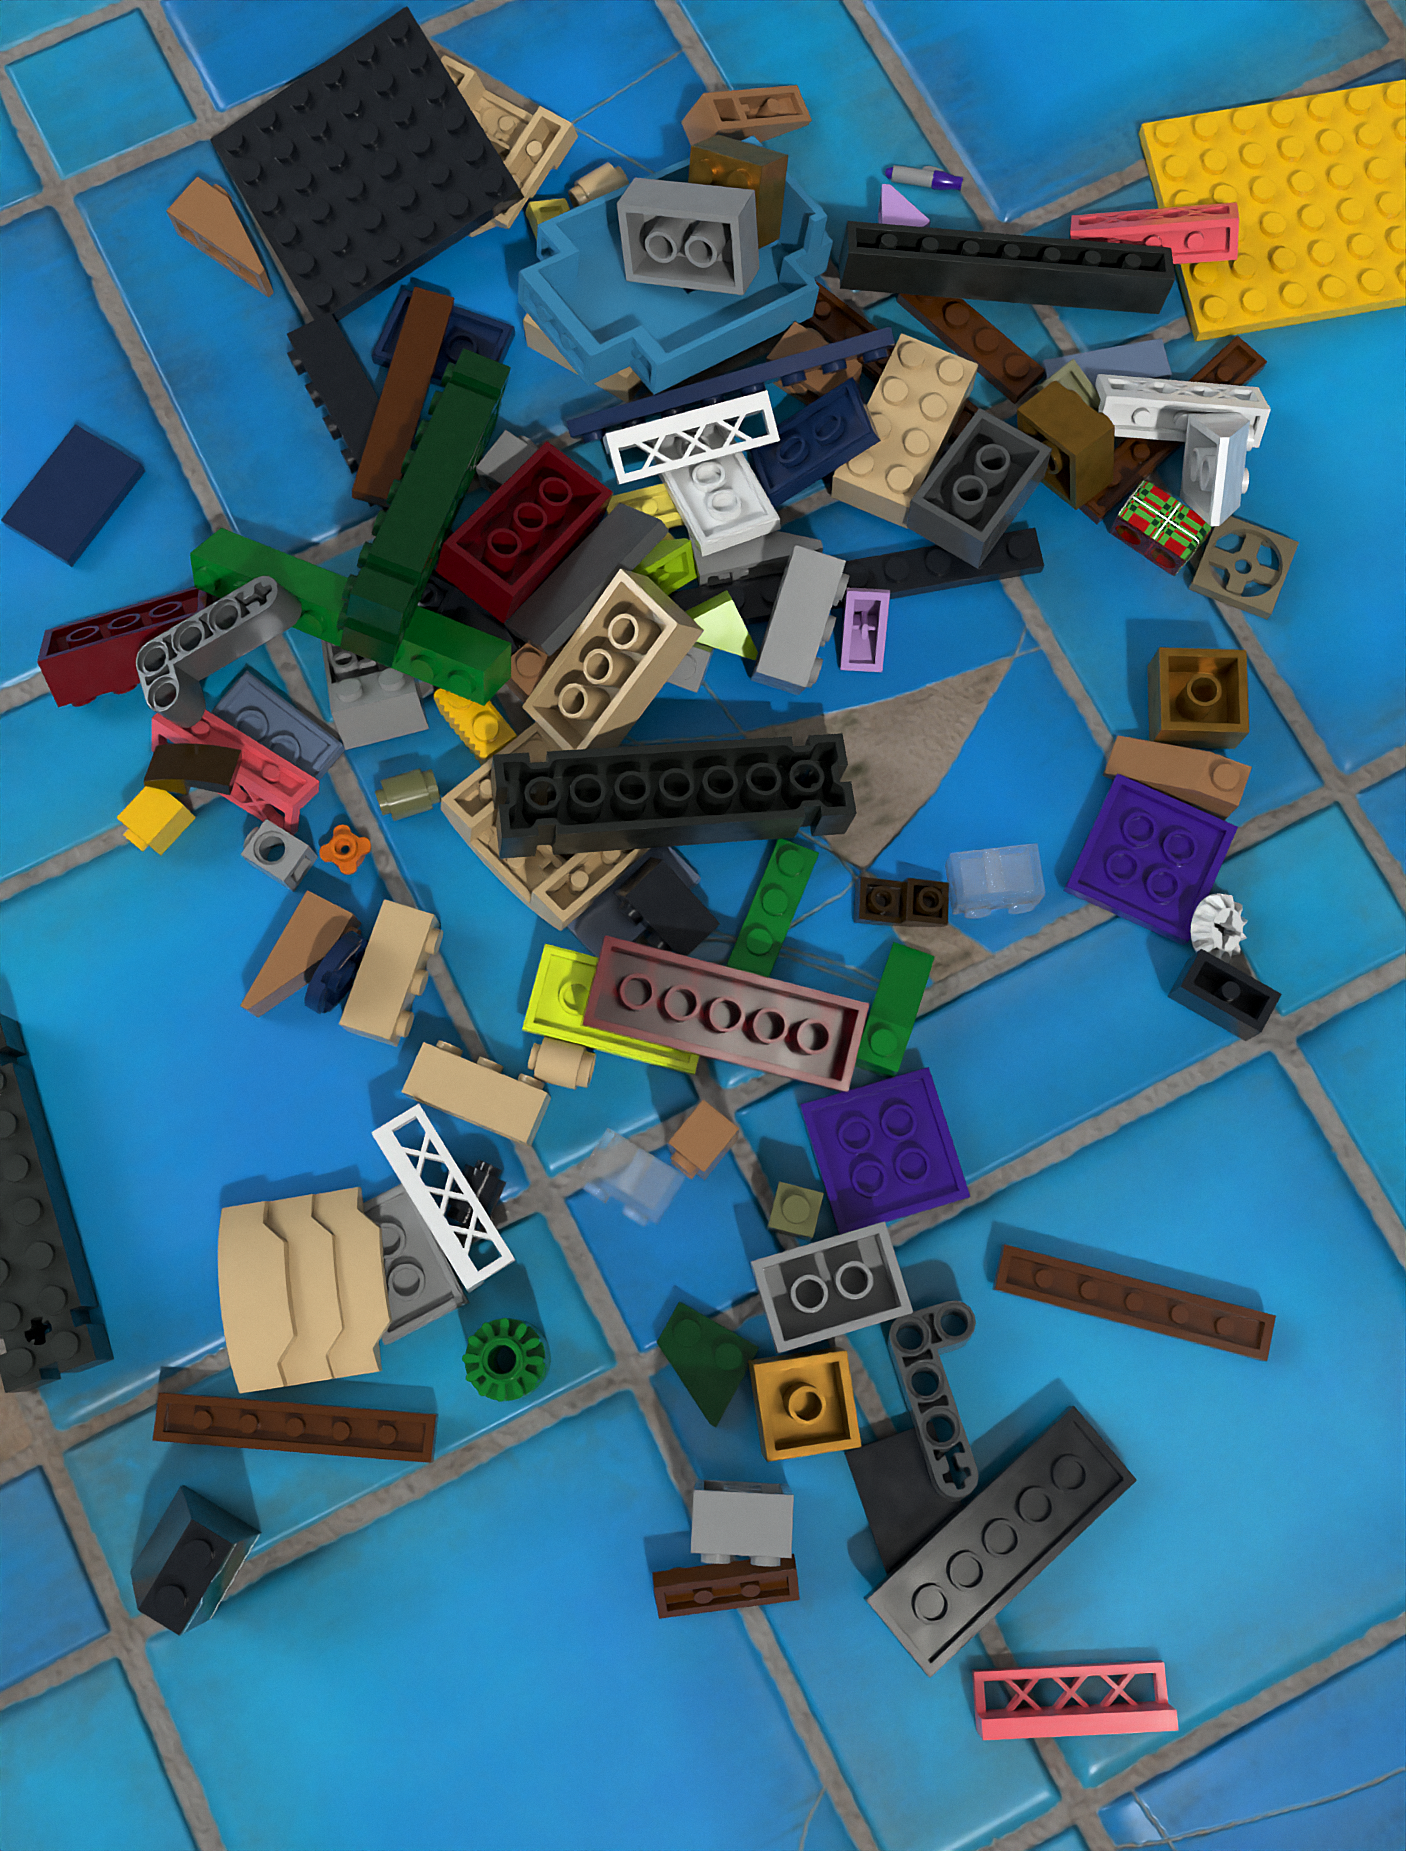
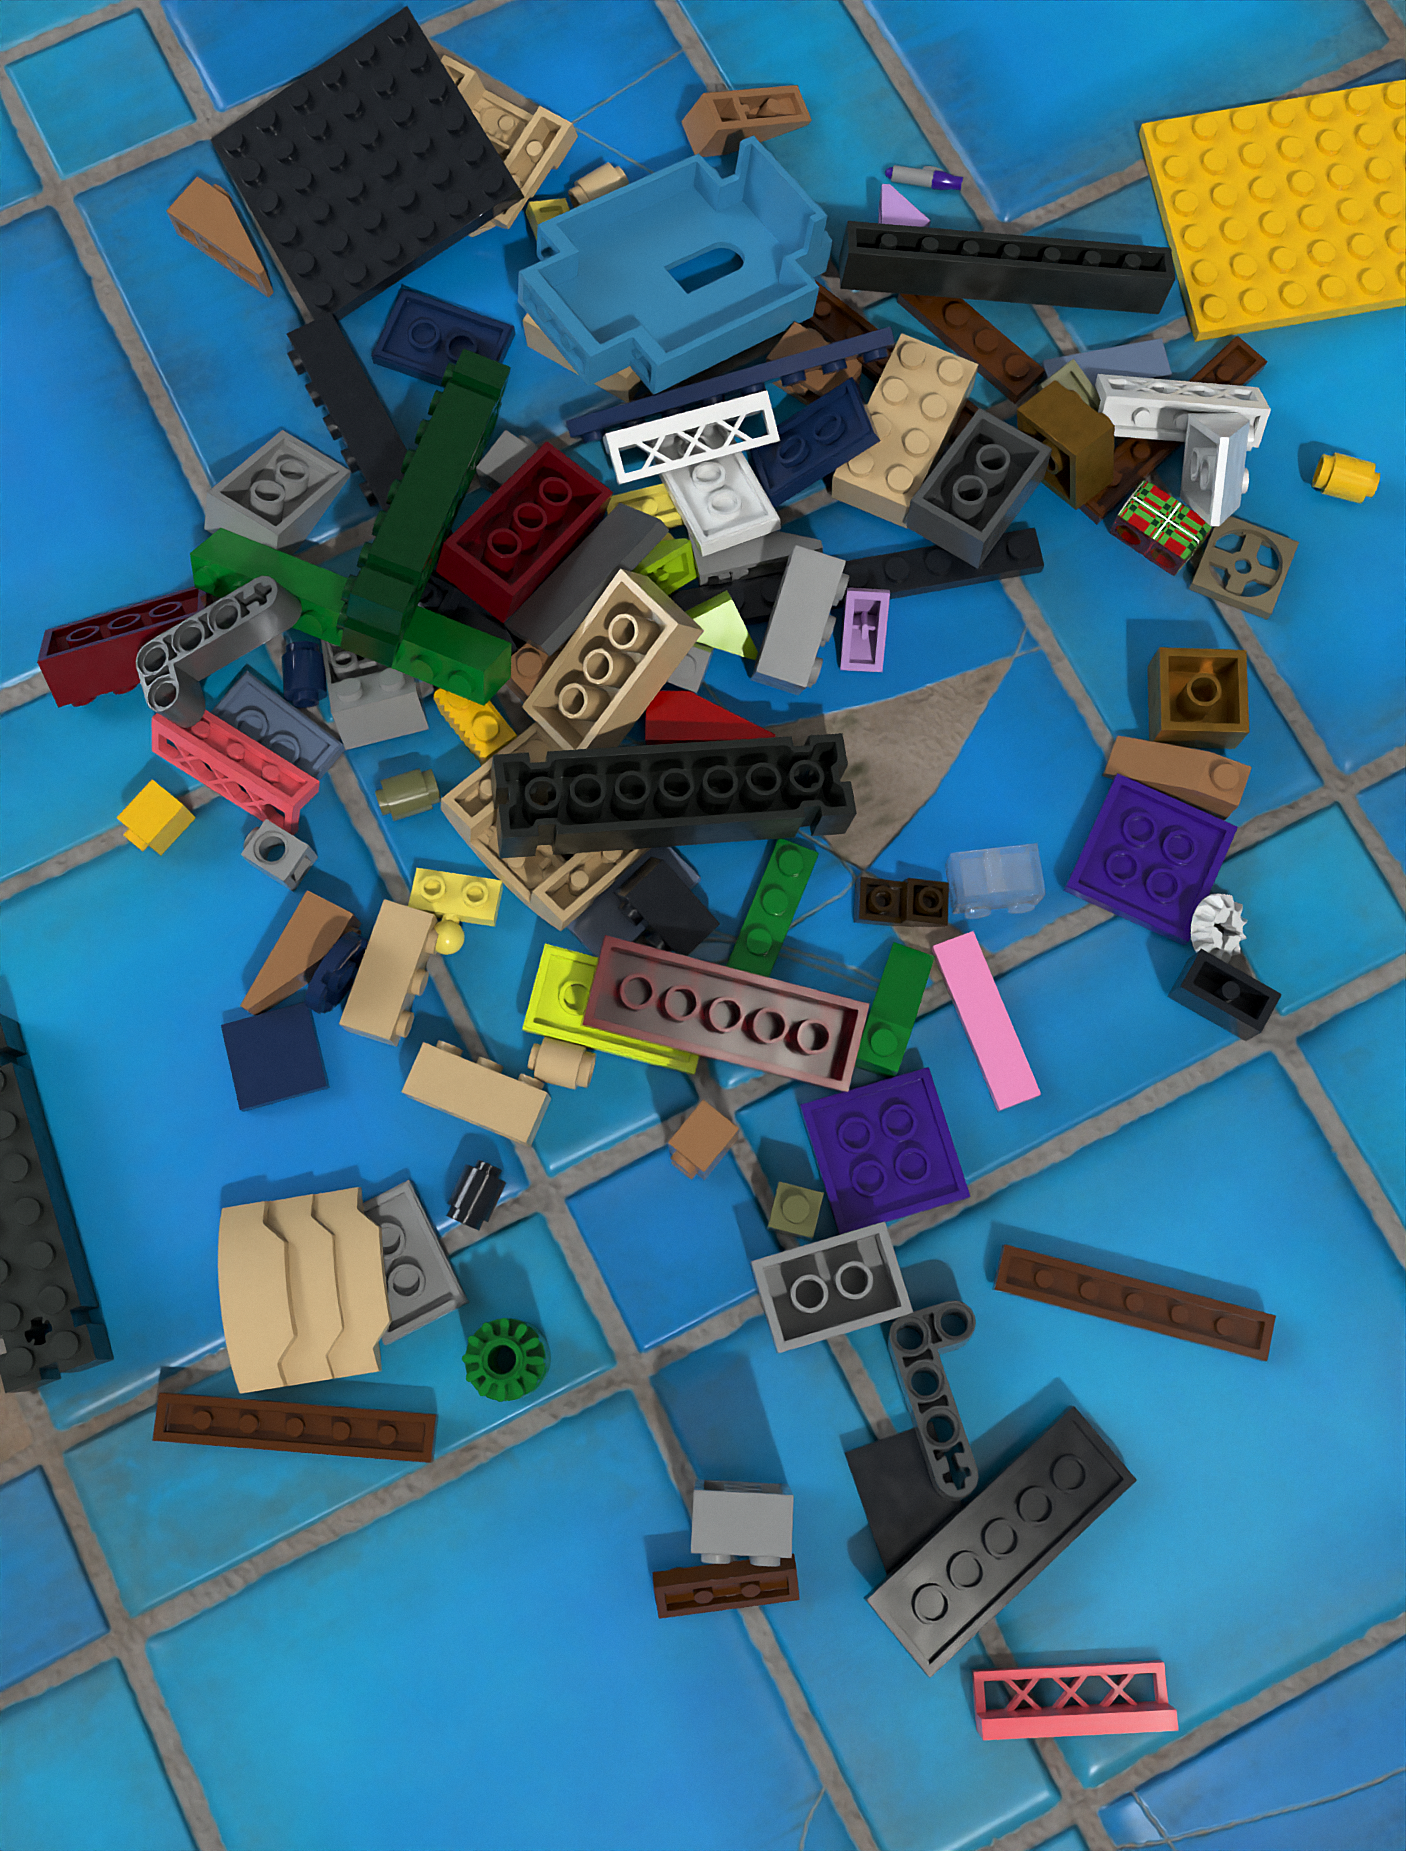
(73, 495): dark blue tile -> none
(190, 1562): black slope -> none
(193, 765): dark brown slope -> none
(274, 1056): none -> dark blue tile
(276, 494): none -> light grey slope
(304, 674): none -> dark blue brick
(348, 861): orange plate -> none
(403, 395): reddish brown tile -> none
(427, 1206): white fence -> none
(454, 900): none -> light yellow plate
(632, 1178): clear brick -> none
(689, 235): light grey brick -> none
(690, 718): none -> red slope
(706, 1359): dark green wing -> none
(744, 166): pearl gold brick -> none
(804, 1403): pearl gold brick -> none
(985, 1021): none -> bright pink tile
(1191, 232): coral fence -> none
(1346, 477): none -> yellow brick

